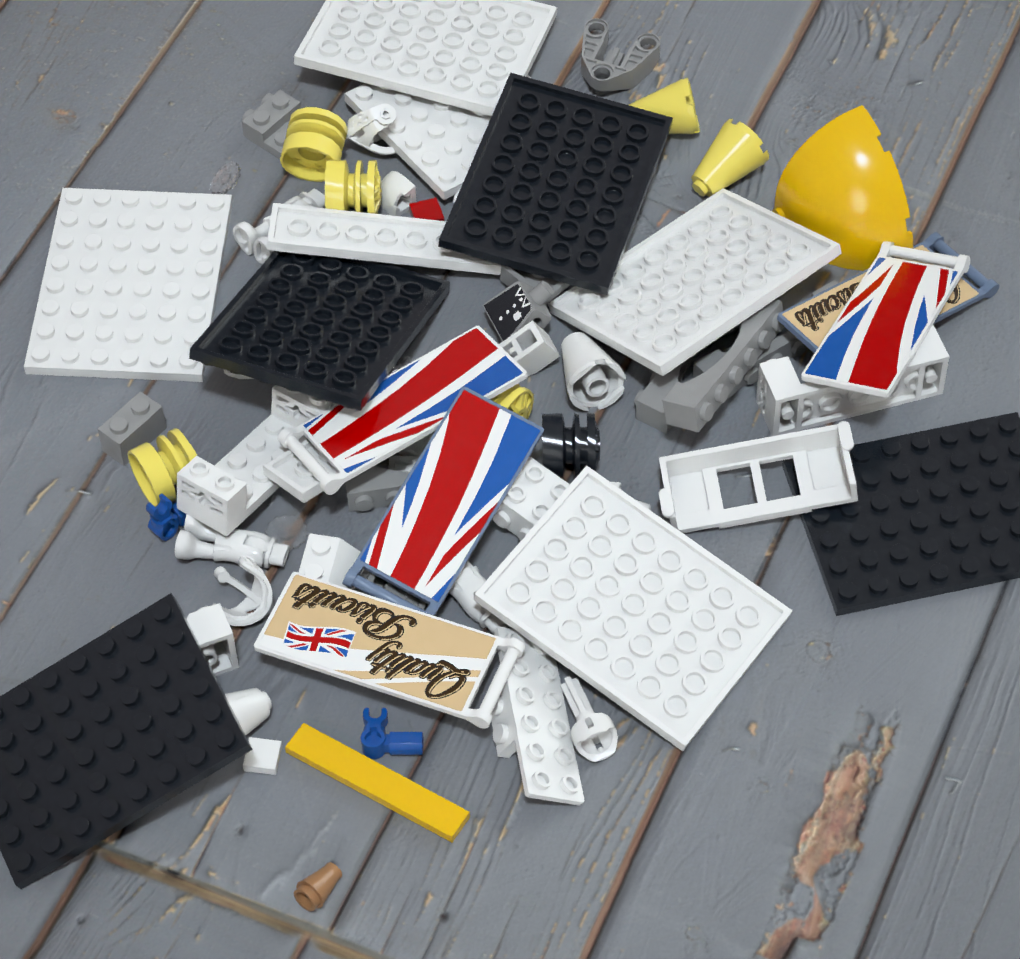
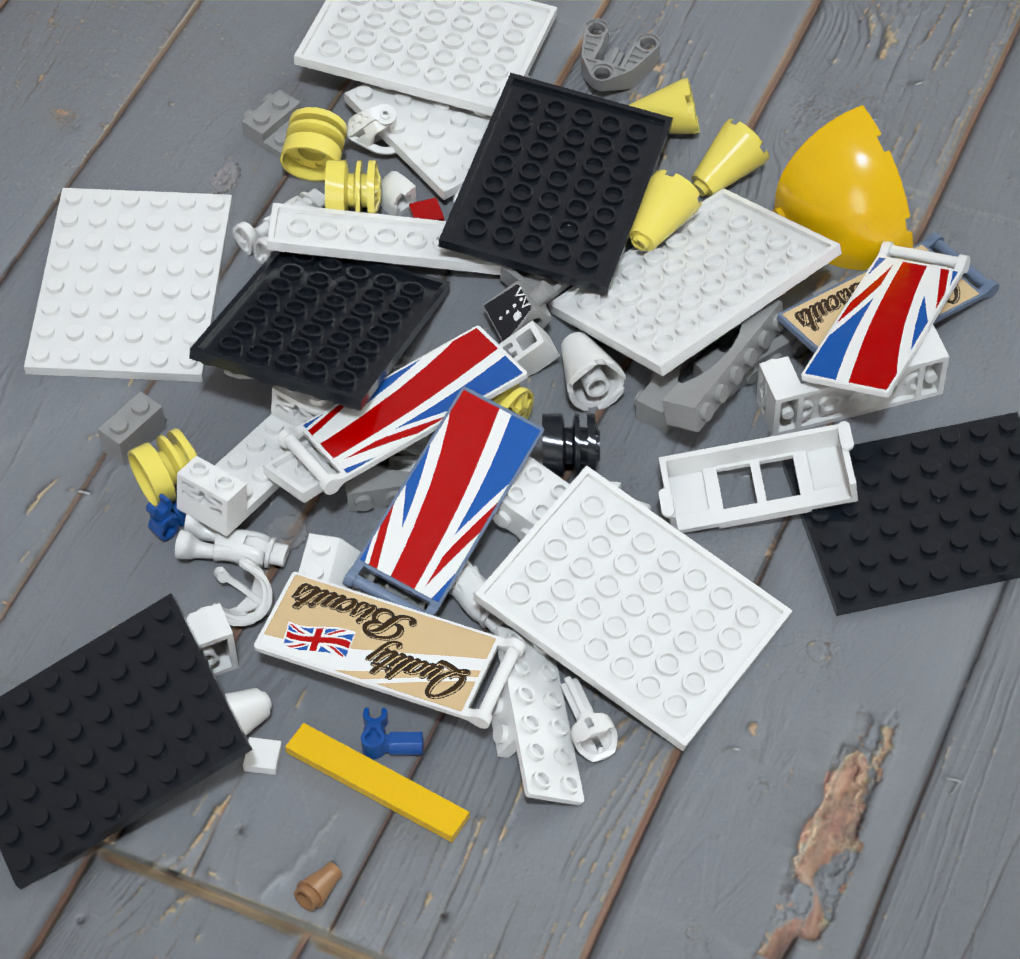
(663, 209): none -> light yellow cone

